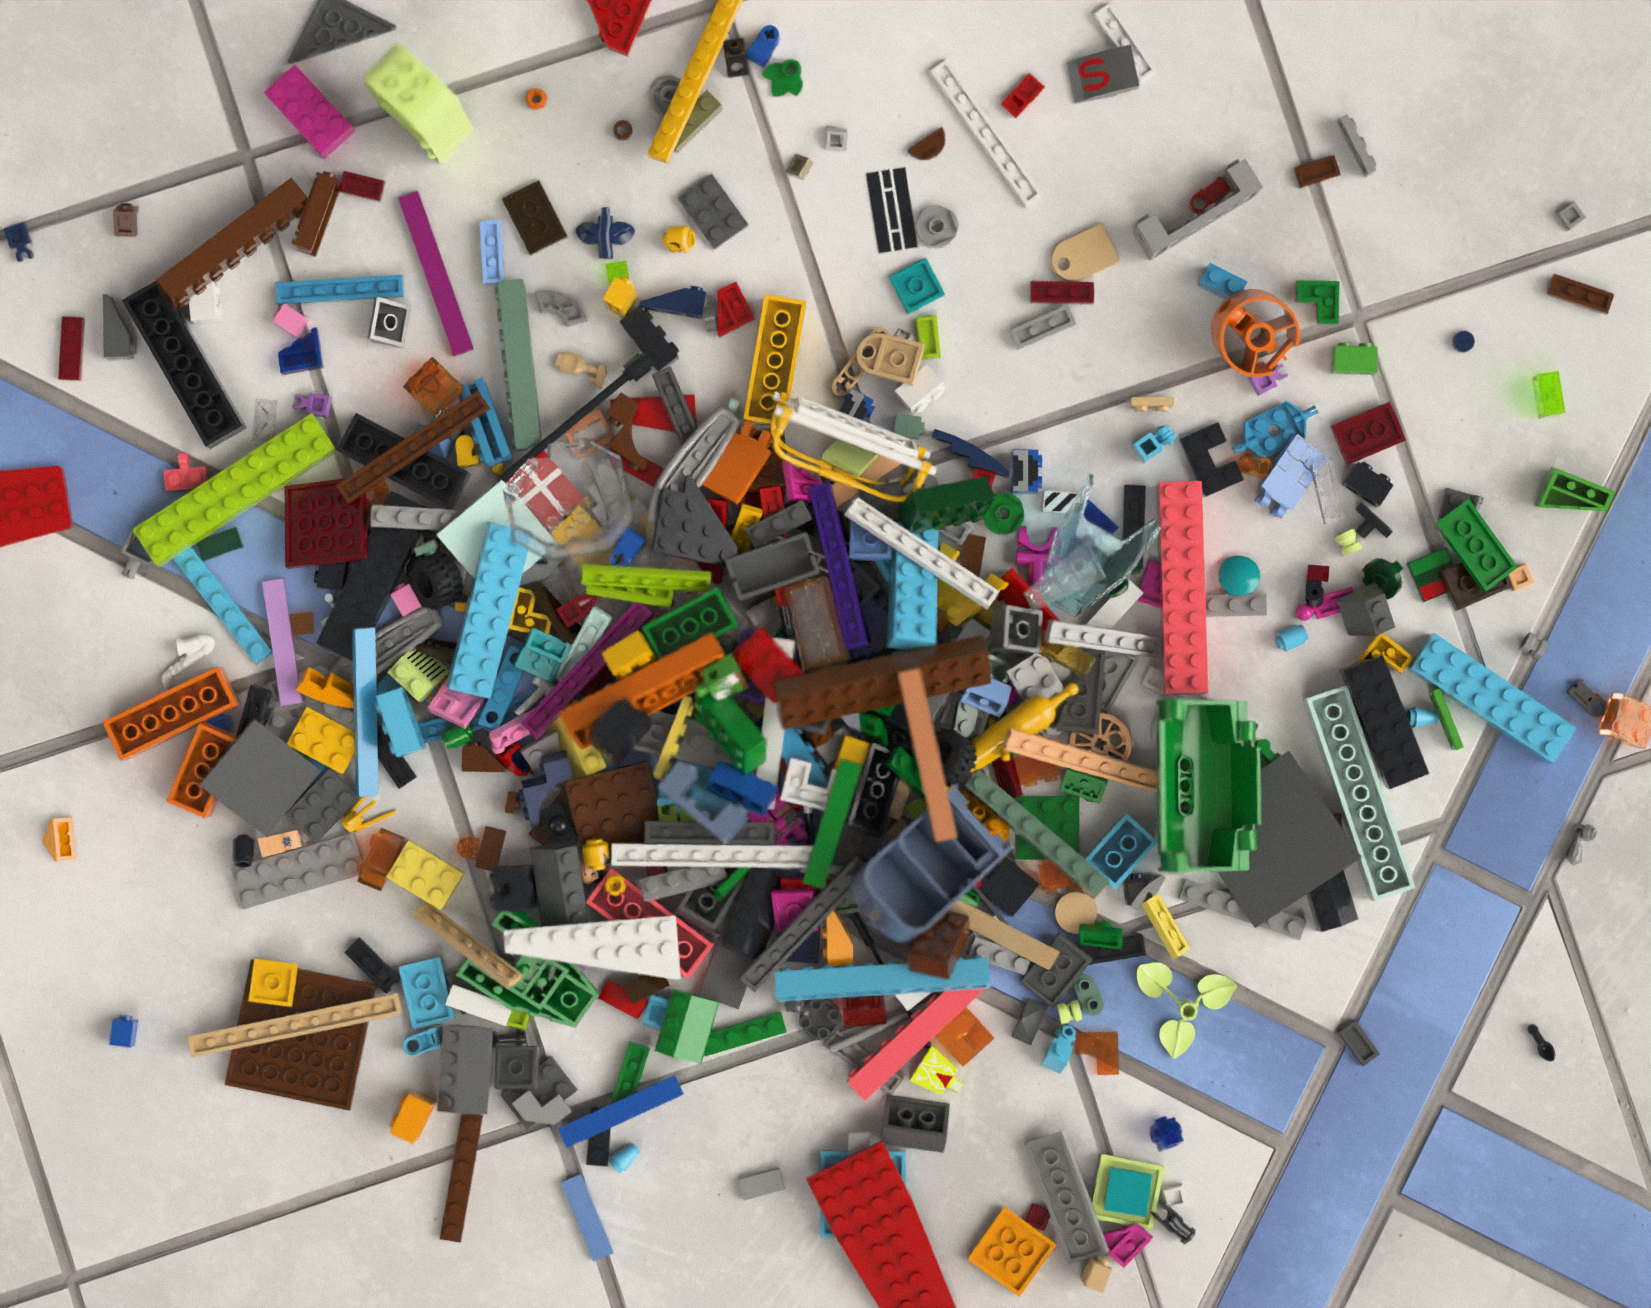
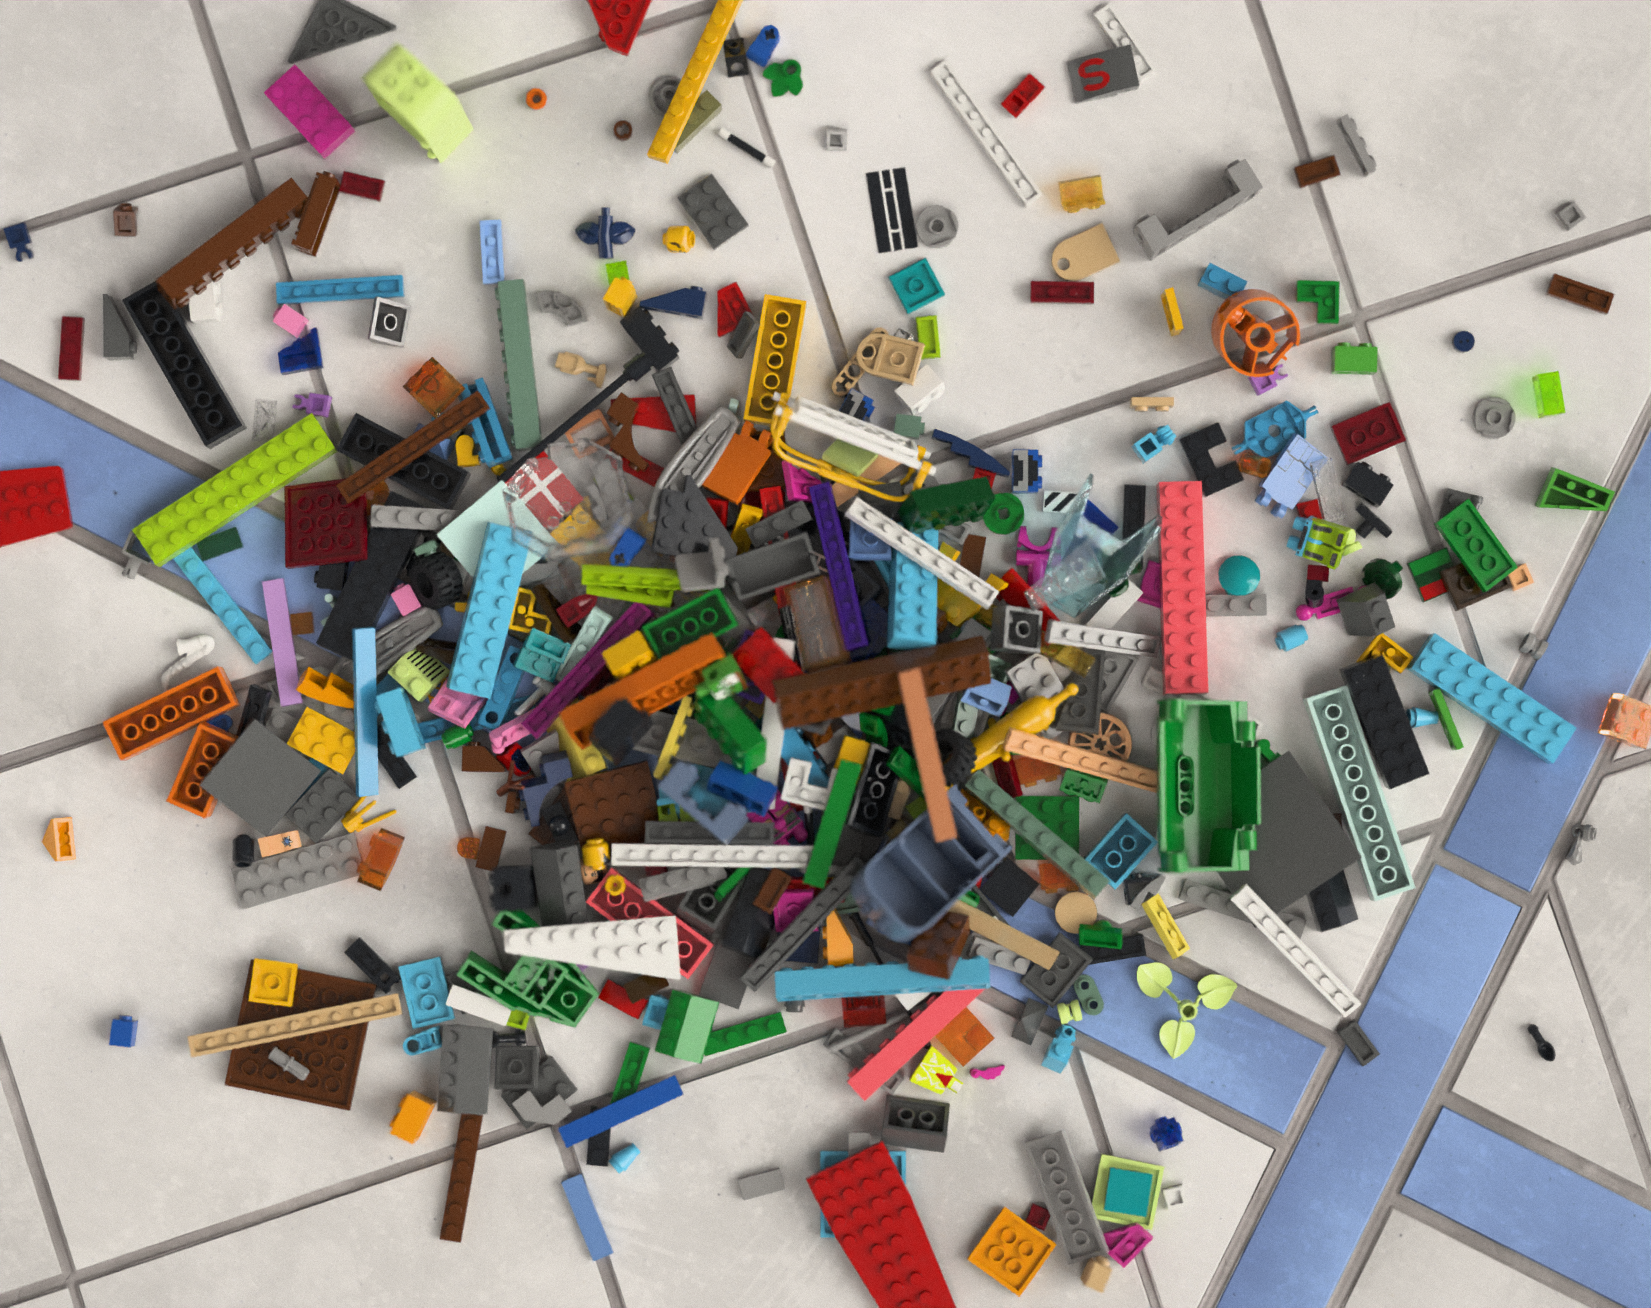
(185, 477): coral plate -> none
(289, 1064): none -> light grey axle
(426, 875): light yellow brick -> none
(436, 273): magenta tile -> none
(467, 945): tan tile -> none
(510, 783): none -> copper plant
(534, 217): dark brown tile -> none
(702, 569): none -> light grey bracket
(709, 318): dark grey piece -> none
(743, 335): none -> dark grey tile
(746, 147): none -> black bar
(772, 890): none -> reddish brown tile
(799, 166): dark tan plate -> none
(820, 1019): dark grey dish -> none
(929, 147): reddish brown tile -> none
(990, 1072): none -> dark pink piece
(1042, 327): light grey plate -> none
(1081, 193): none -> clear yellow bracket
(1104, 1046): clear orange plate -> none
(1172, 311): none -> yellow tile
(1175, 1224): black piece -> none
(1211, 195): red piece -> none
(1295, 950): none -> white tile
(1308, 509): none -> red plate
(1319, 540): none -> hips
(1493, 417): none -> light grey tile
(1586, 698): dark grey piece -> none

